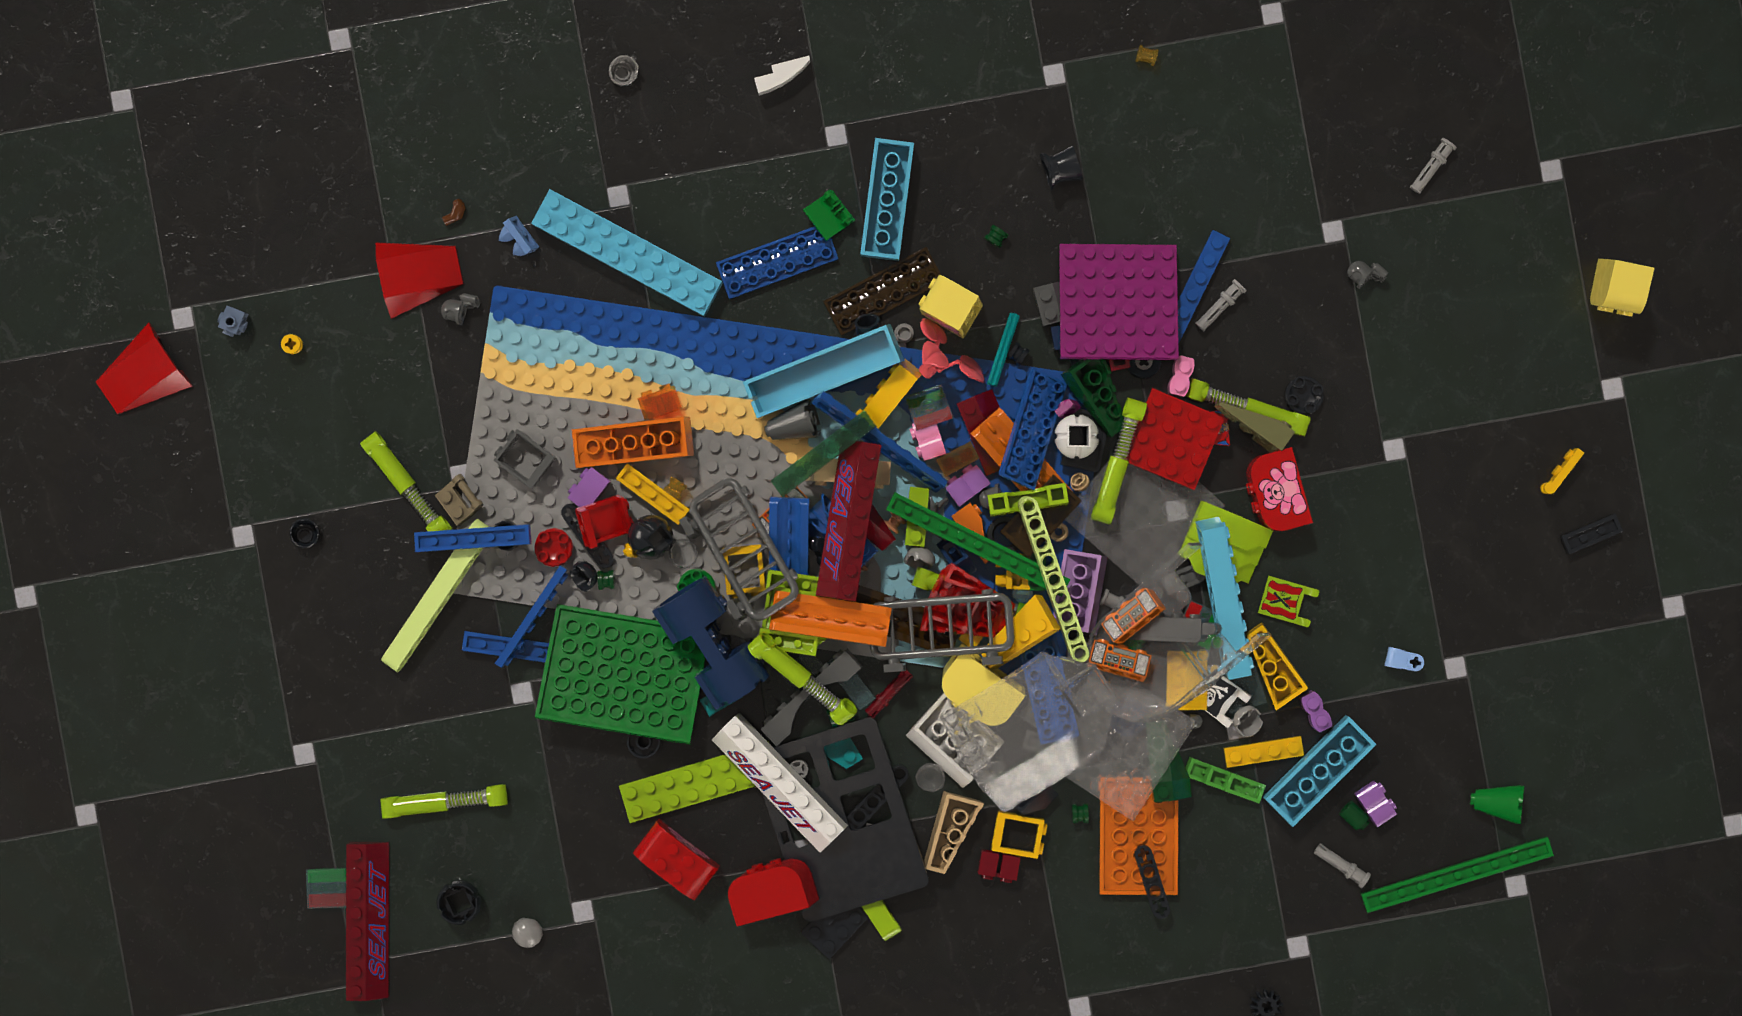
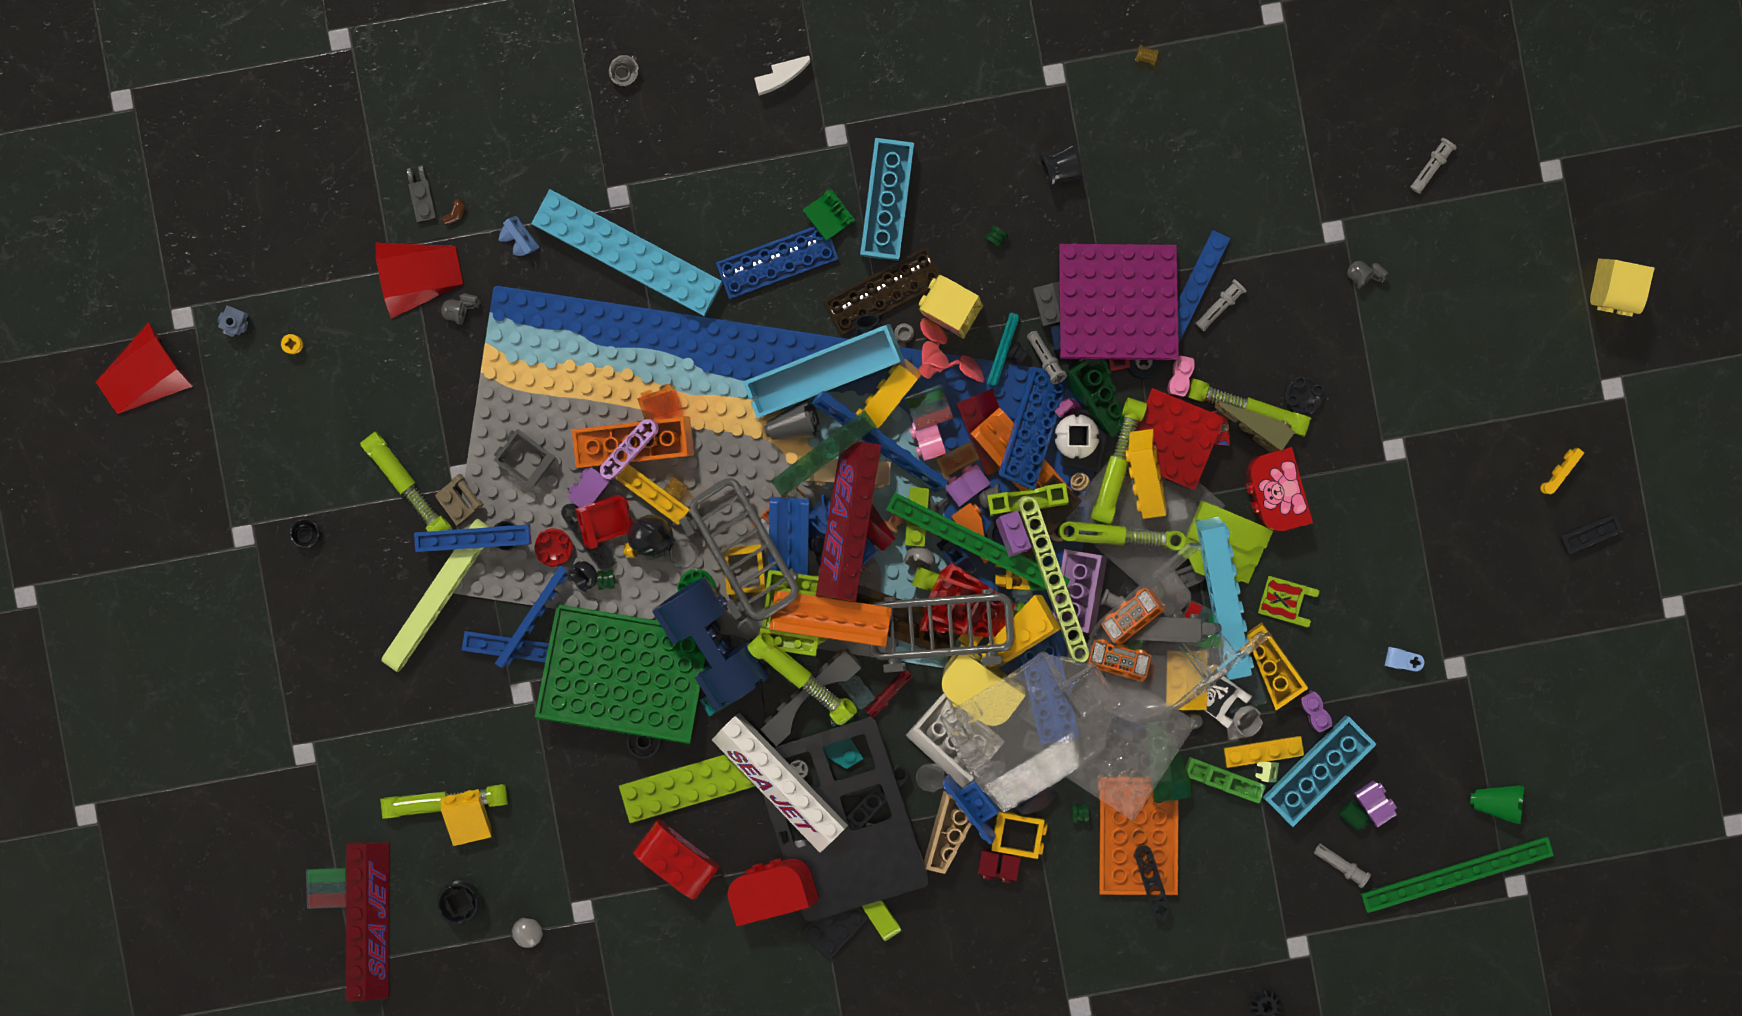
(421, 196): none -> dark grey hinge
(465, 817): none -> yellow brick
(629, 449): none -> lavender beam
(975, 805): none -> blue bracket
(1013, 533): none -> medium lavender brick
(1049, 363): none -> light grey pin
(1120, 535): none -> lime piece
(1146, 474): none -> yellow wedge
(1270, 771): none -> yellowish green tile

